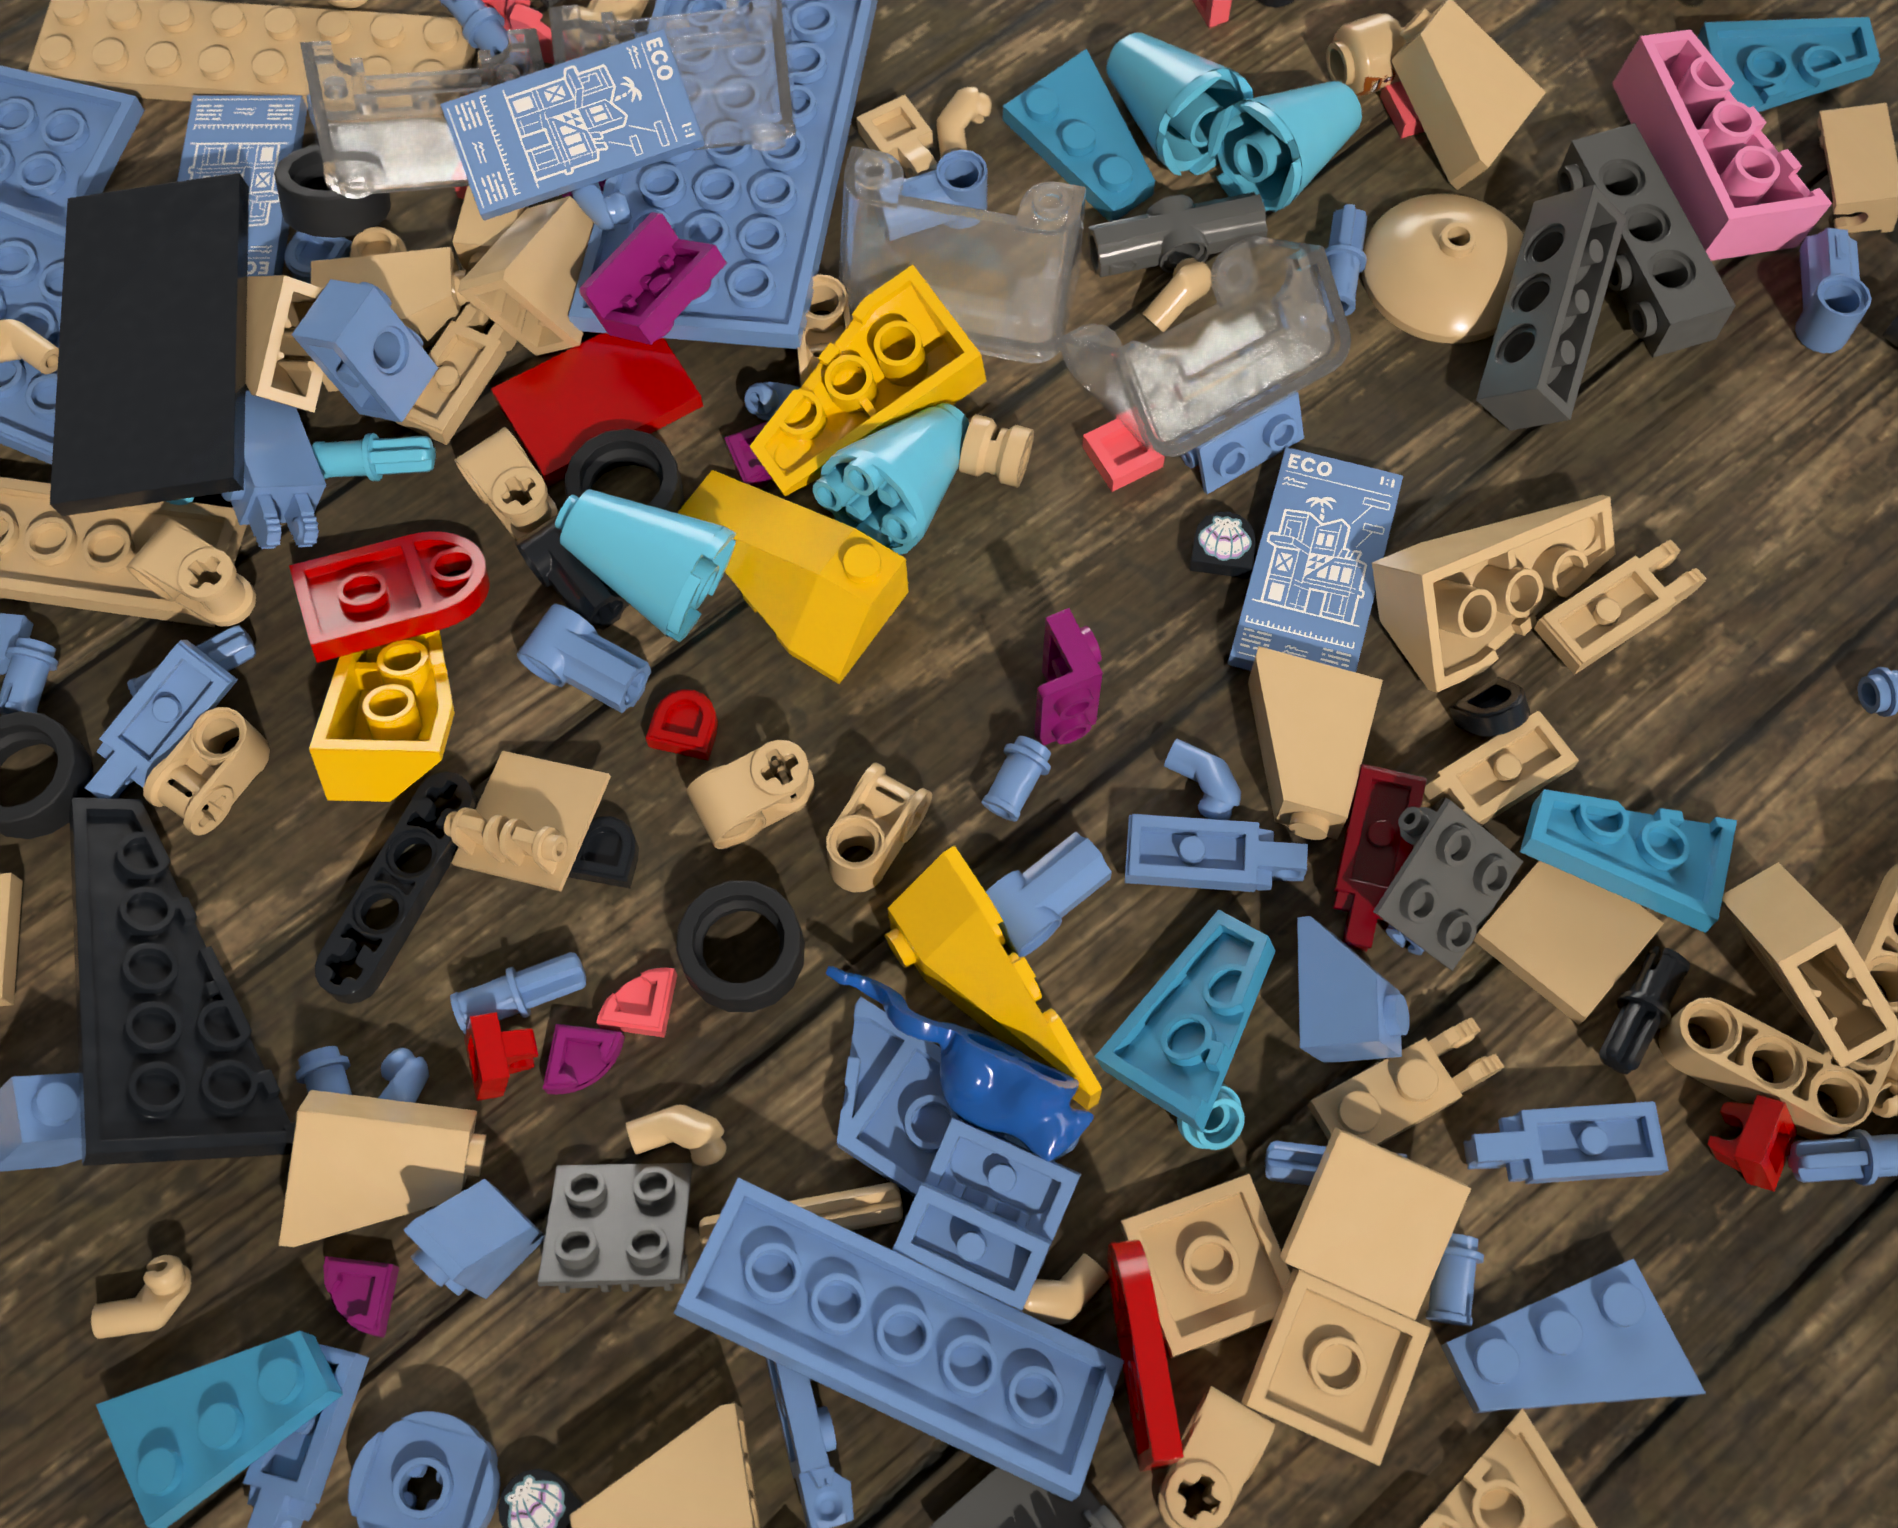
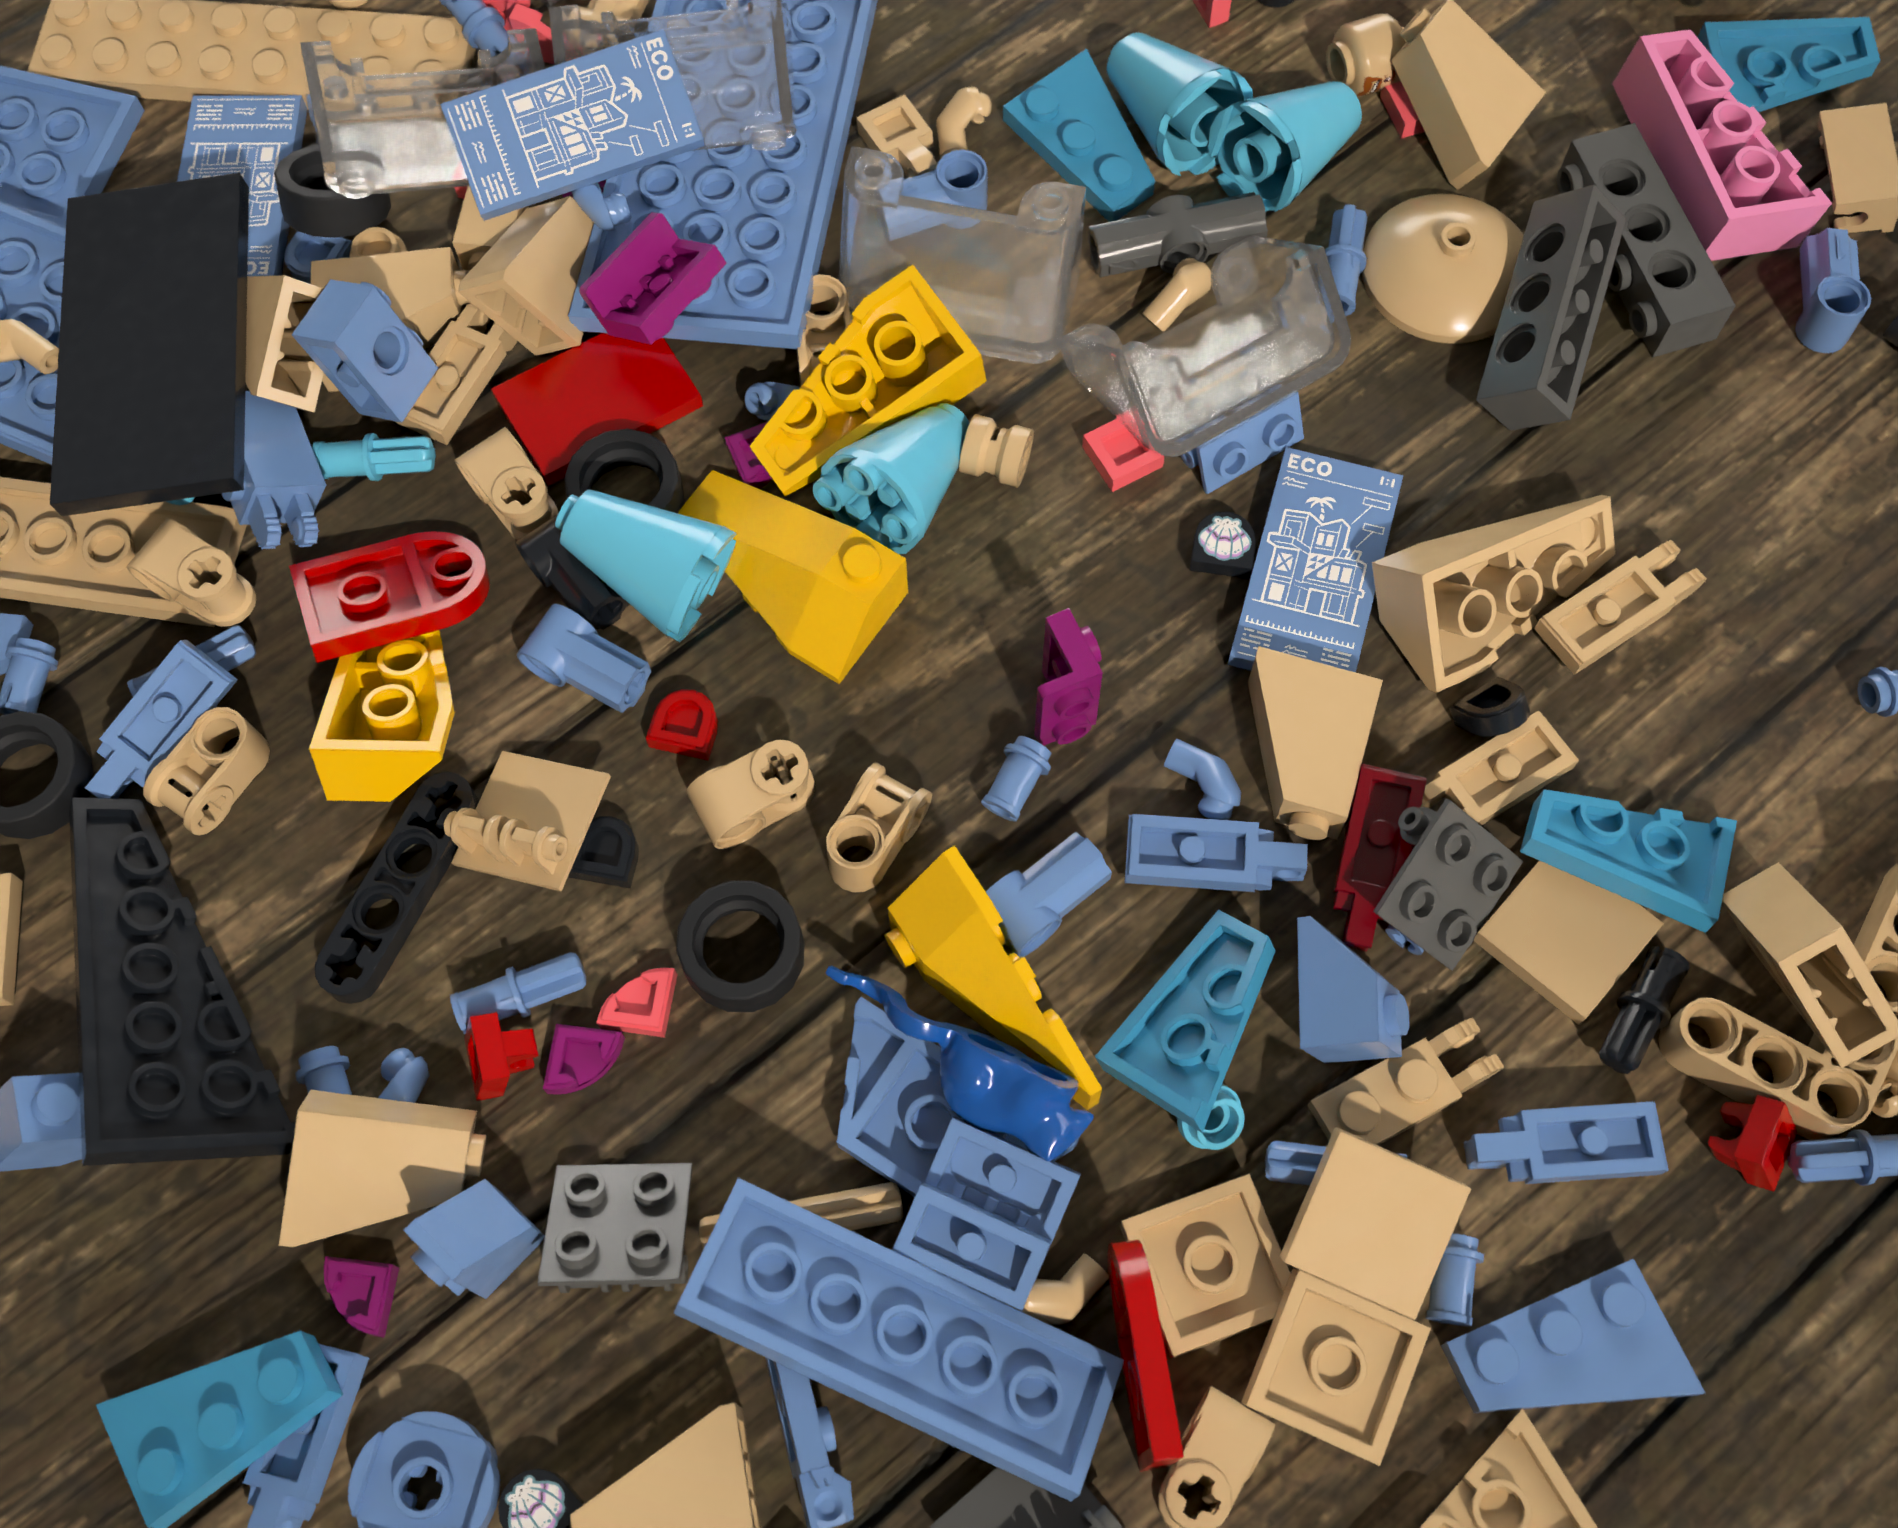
(163, 1292): tan arm -> none
(682, 1126): tan arm -> none

